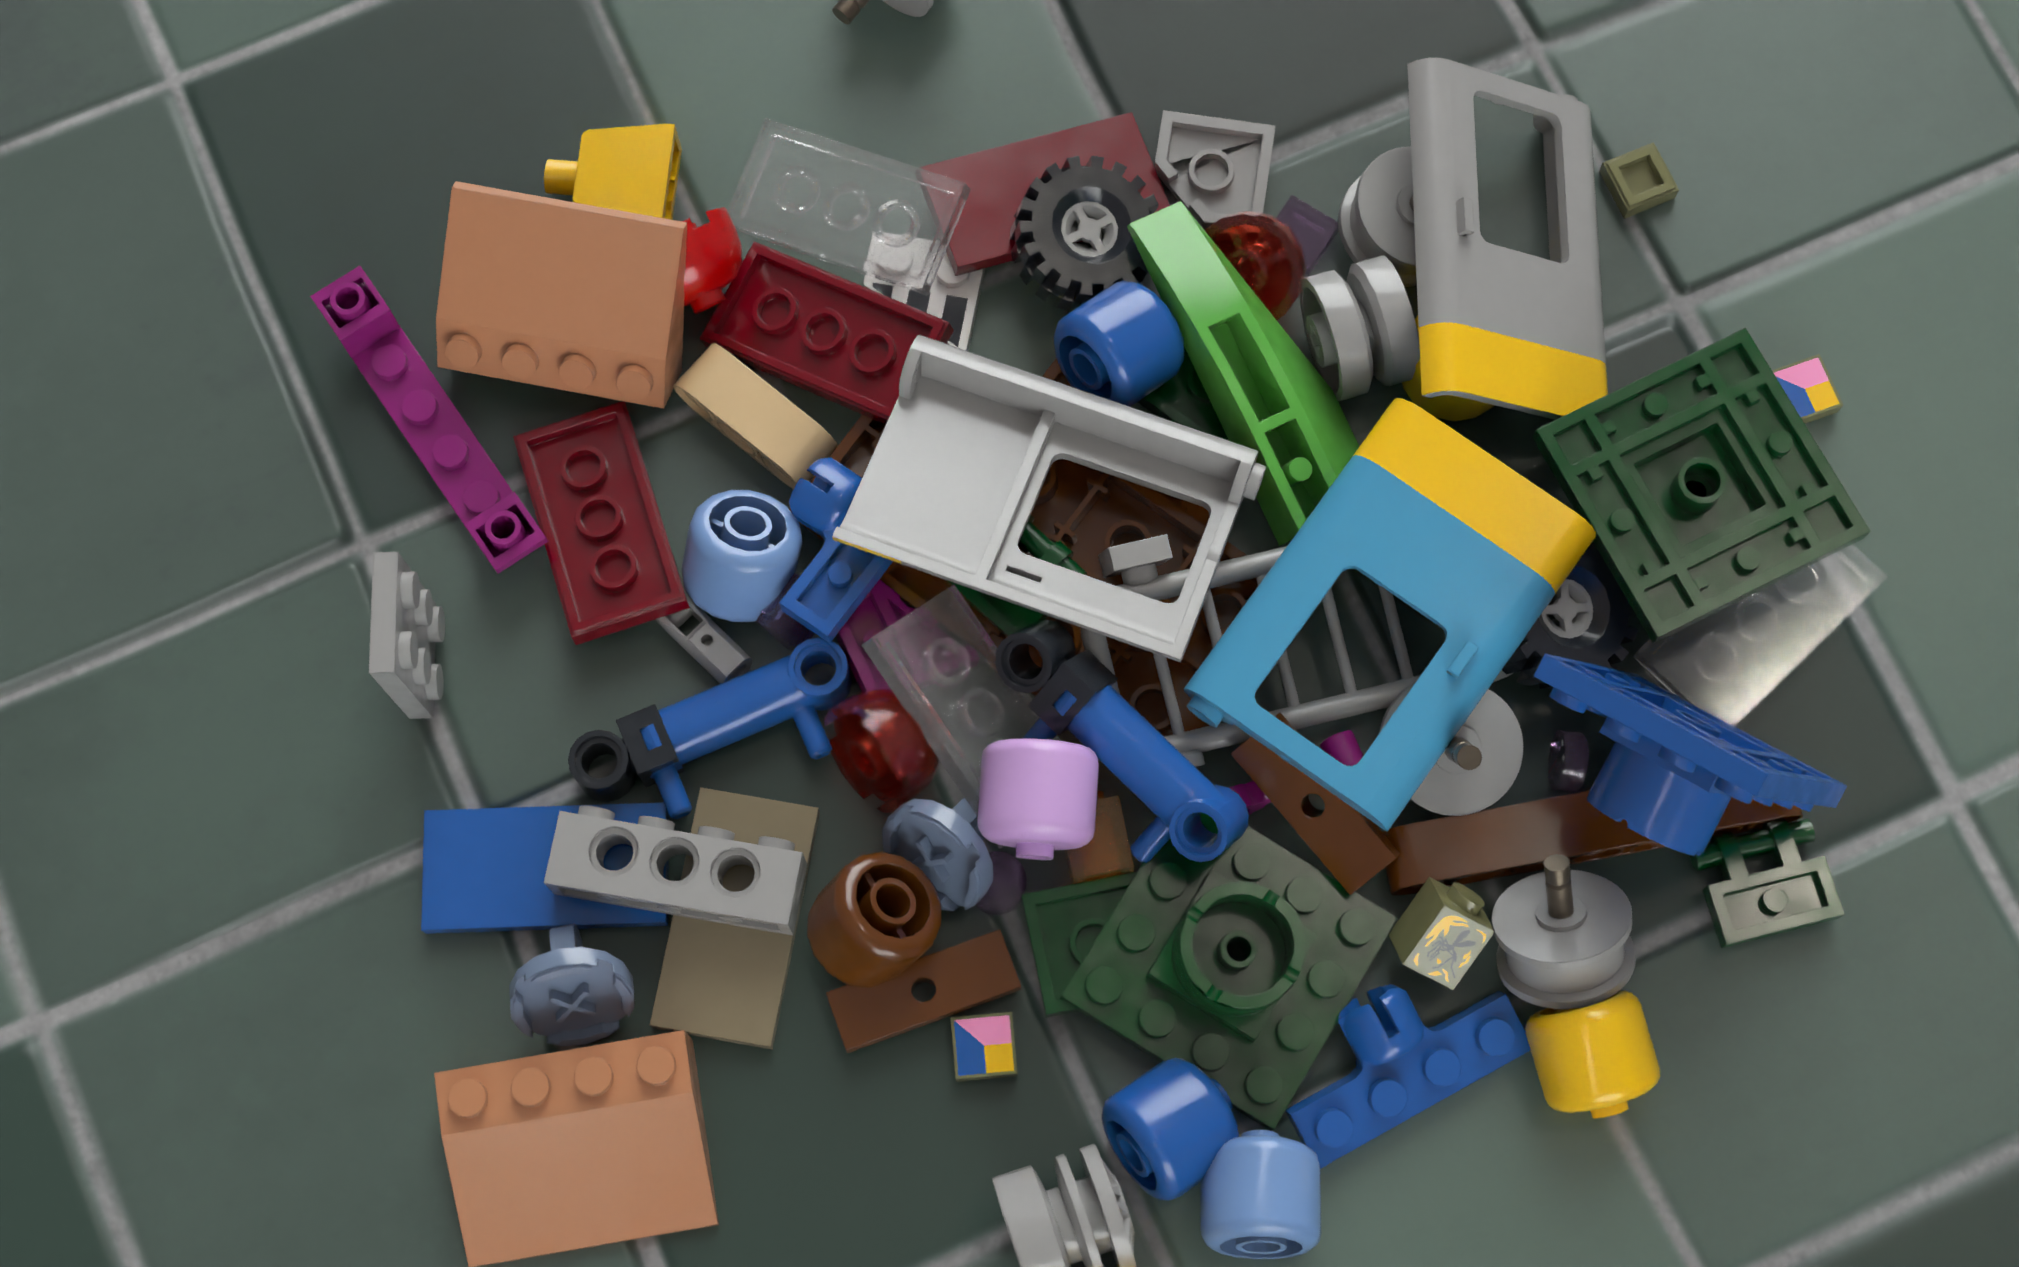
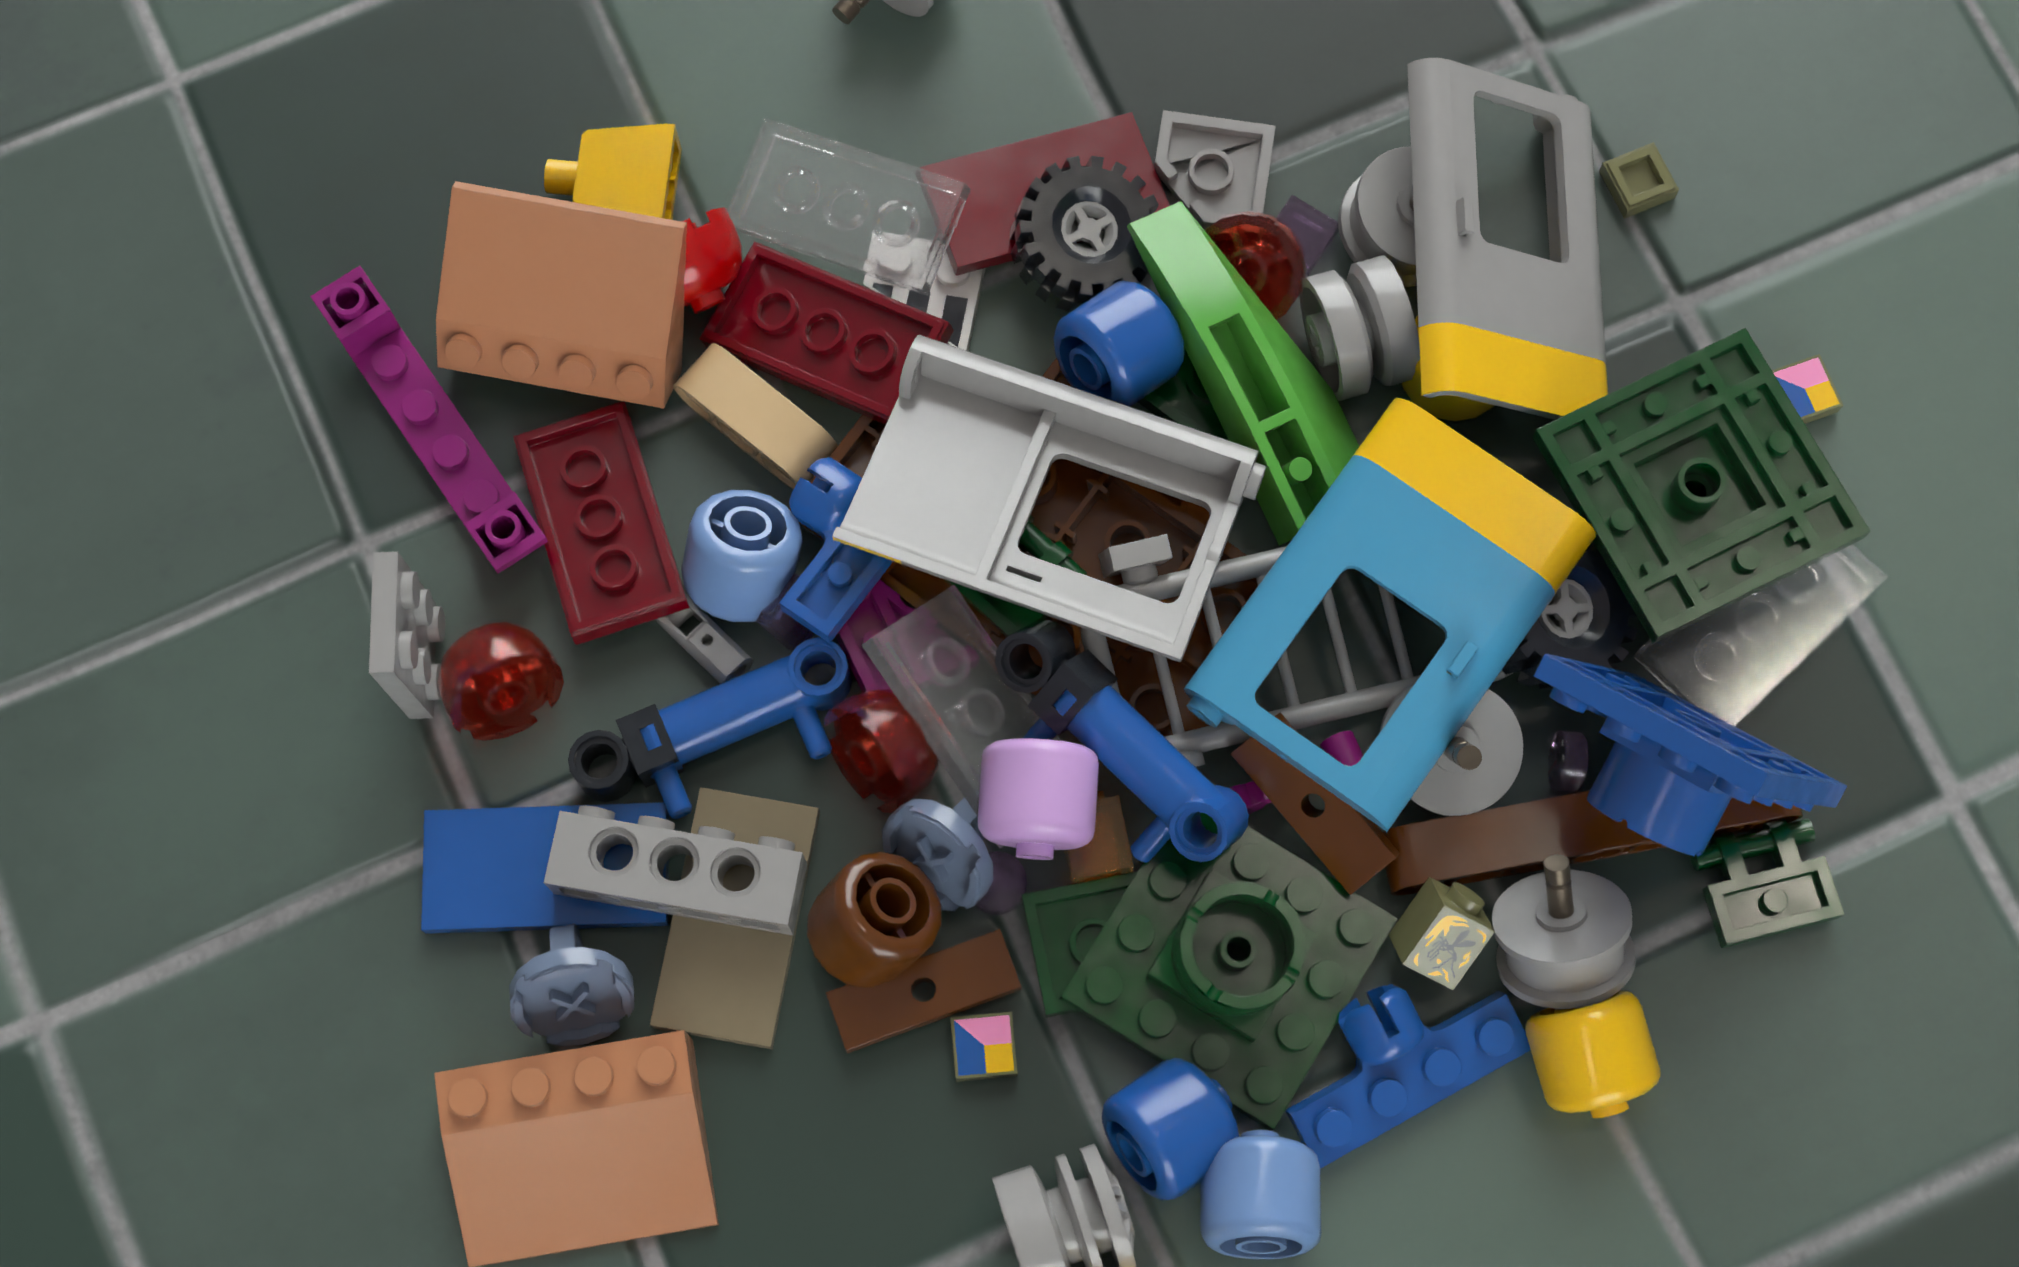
(497, 679): none -> clear red cylinder

